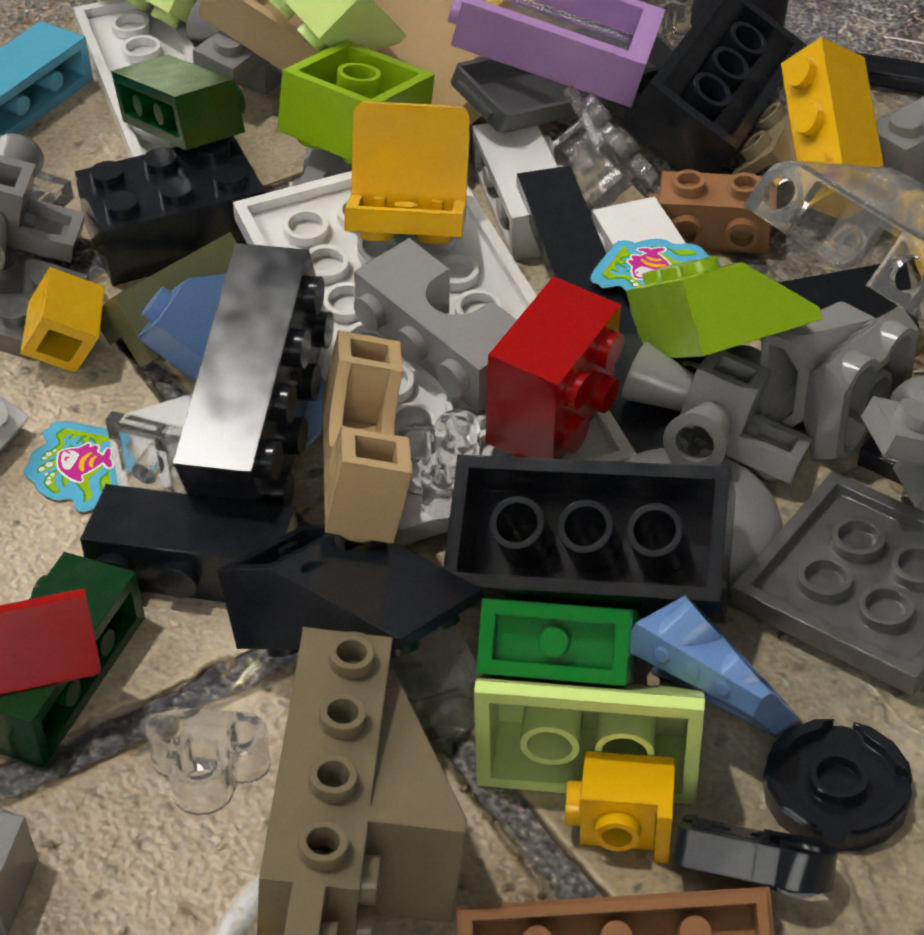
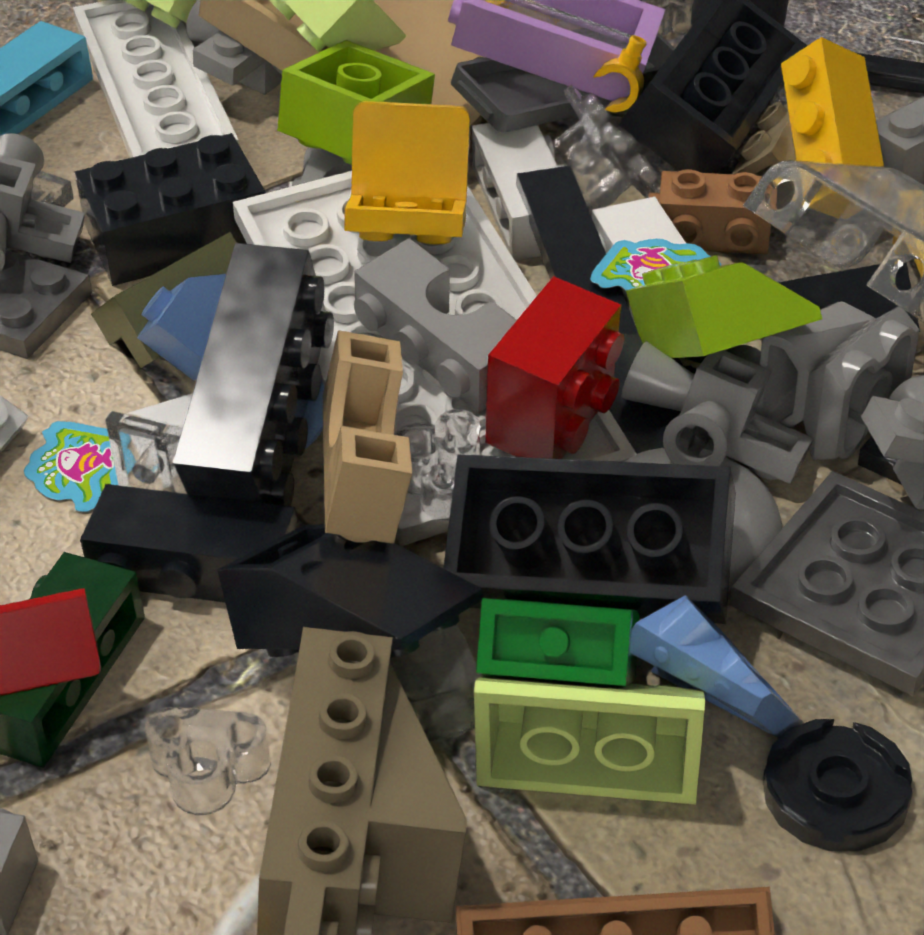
(63, 320): yellow brick -> none
(179, 101): dark green brick -> none
(623, 802): yellow brick -> none
(627, 65): none -> yellow piece
(781, 860): black piece -> none

